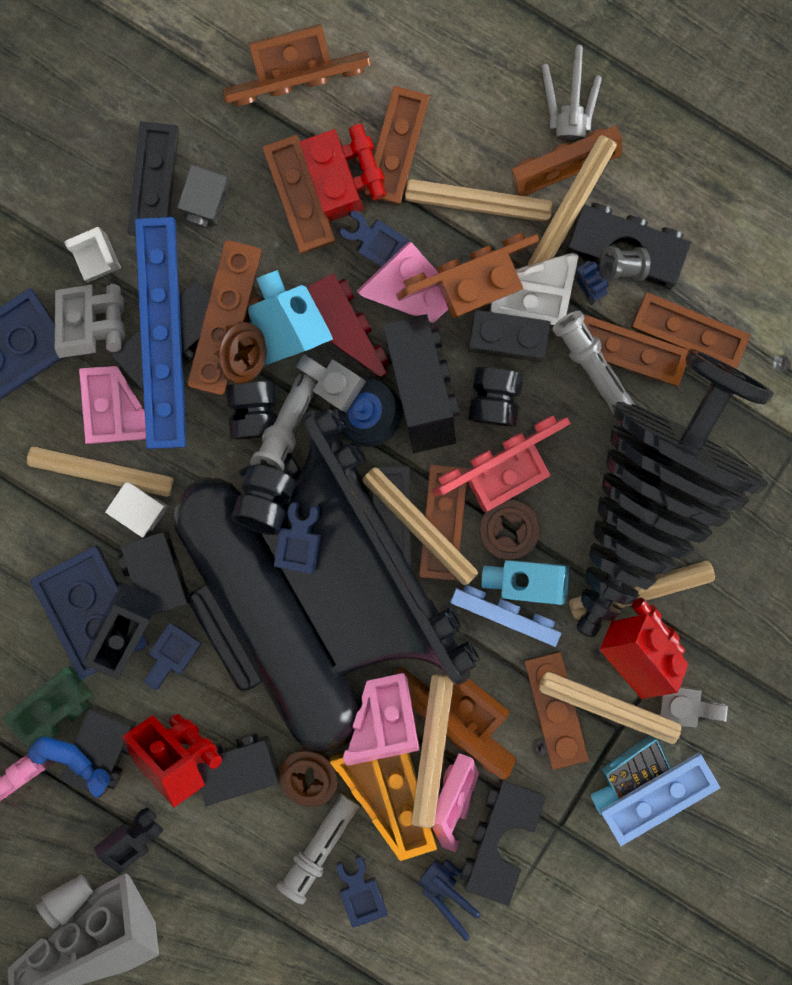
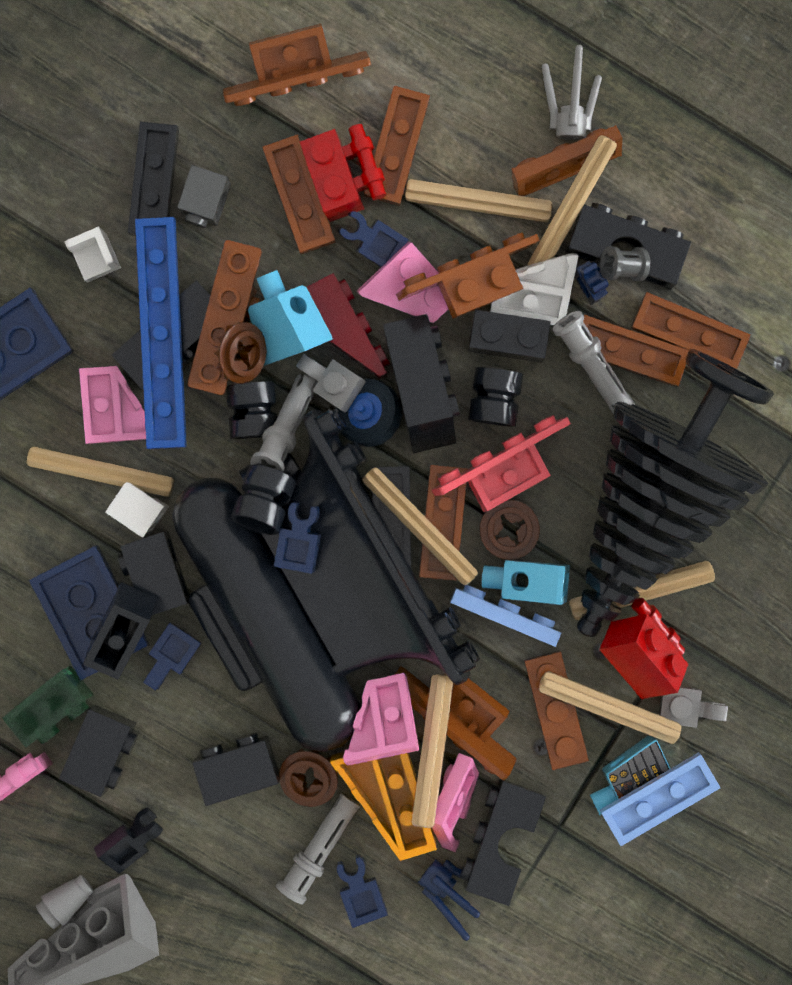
(66, 753): blue arm -> none
(76, 320): light grey plate -> none
(164, 759): red brick -> none

